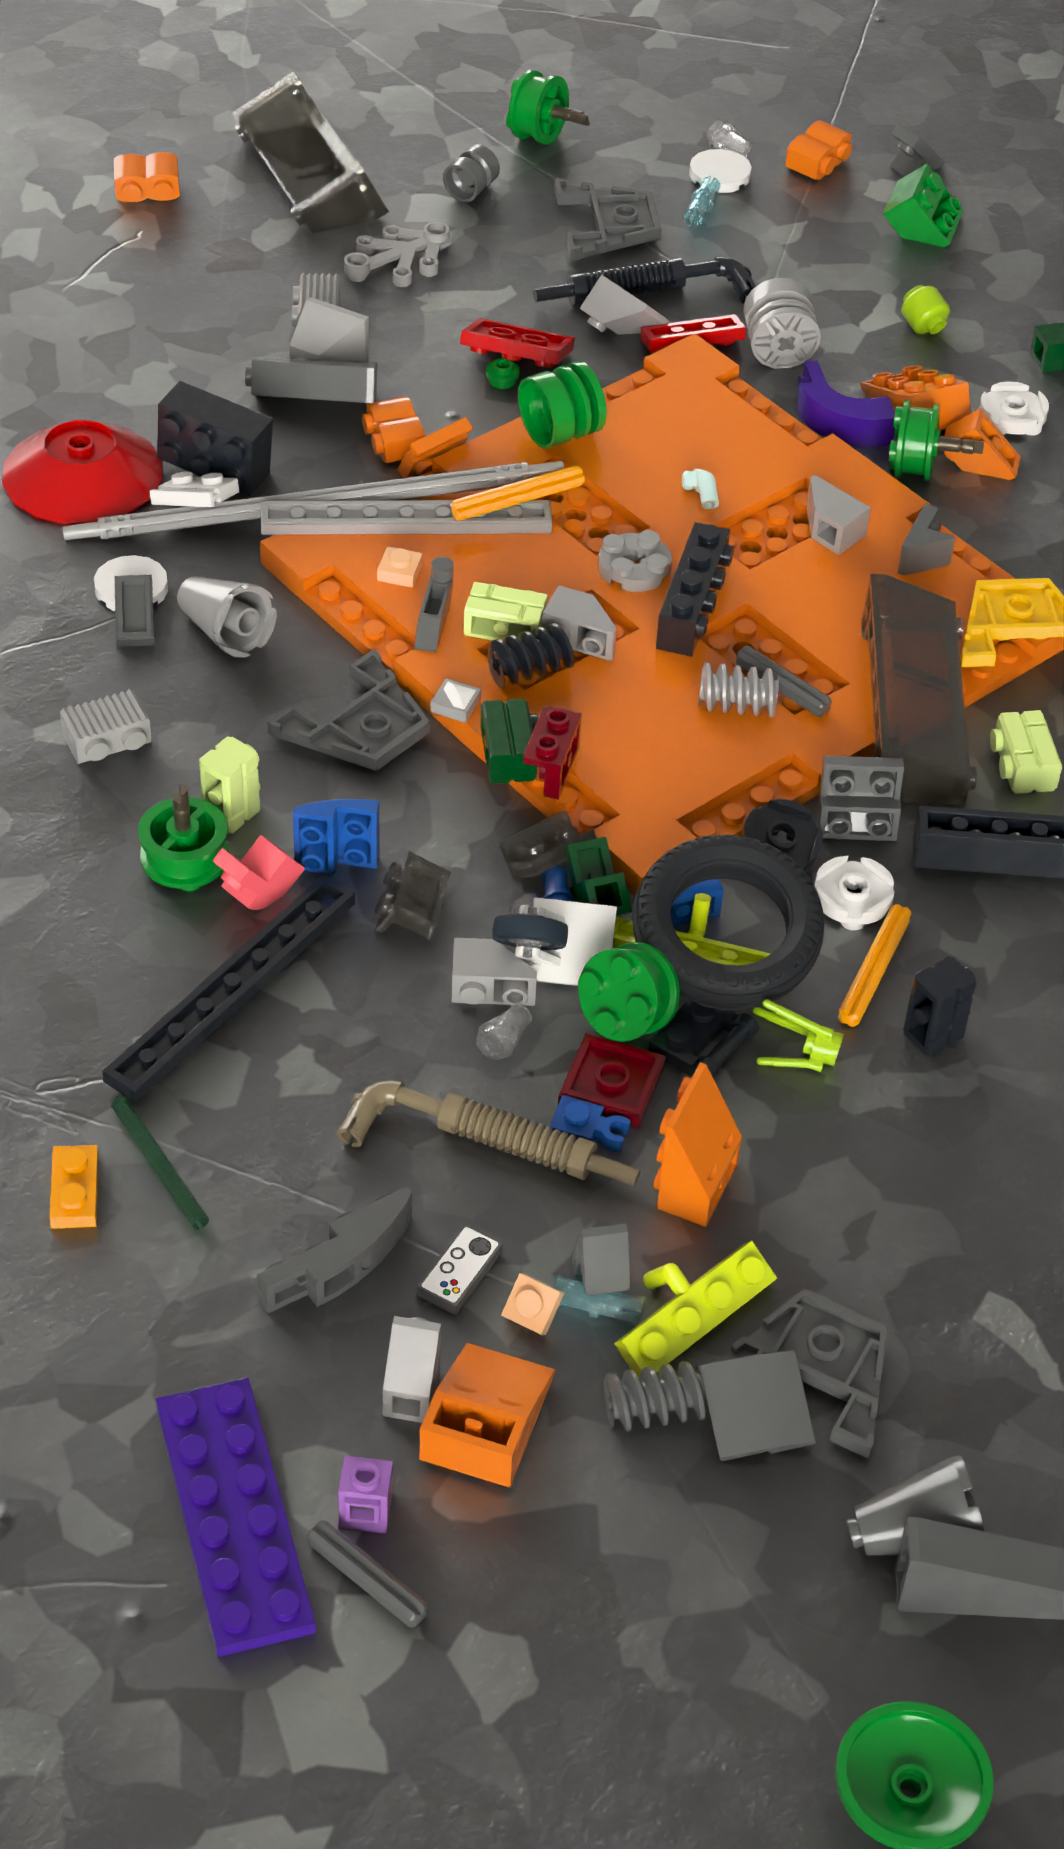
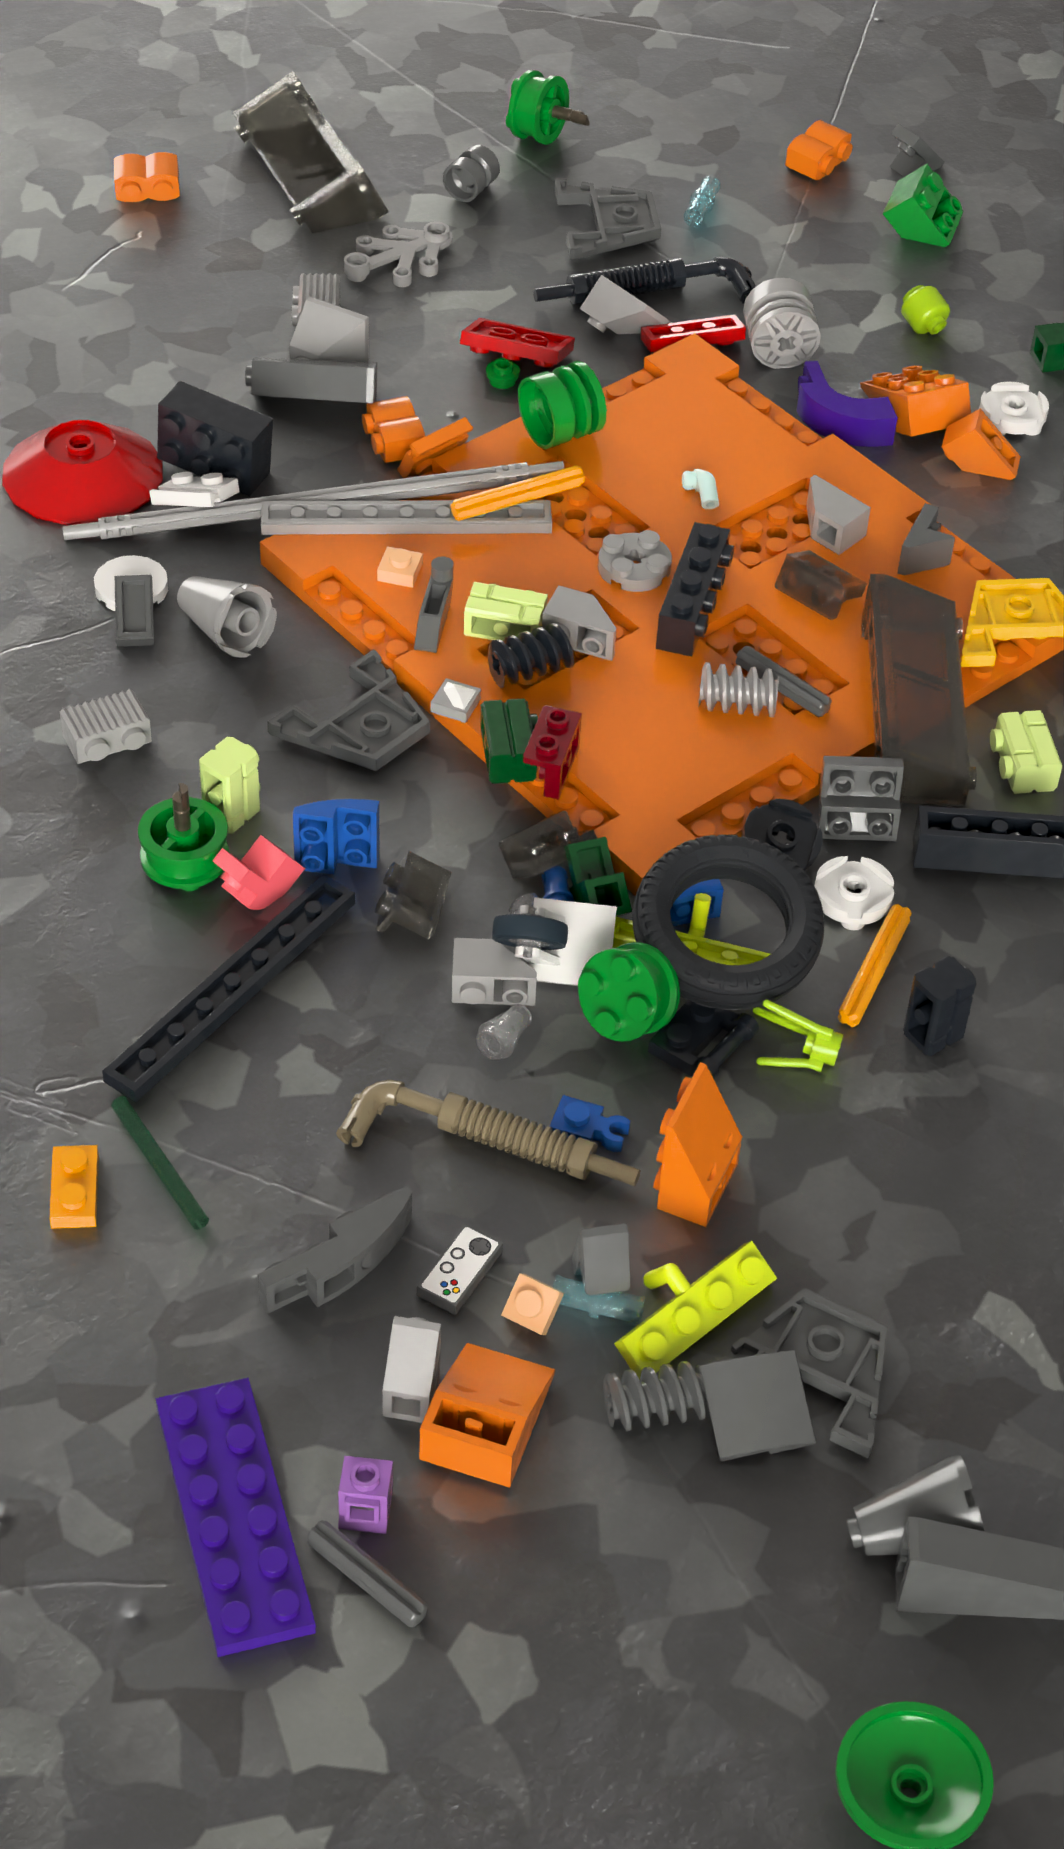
(614, 1077): dark red tile -> none
(724, 136): clear cone -> none
(725, 165): white tile -> none
(818, 583): none -> clear smoke bracket
(921, 439): green wheel -> none

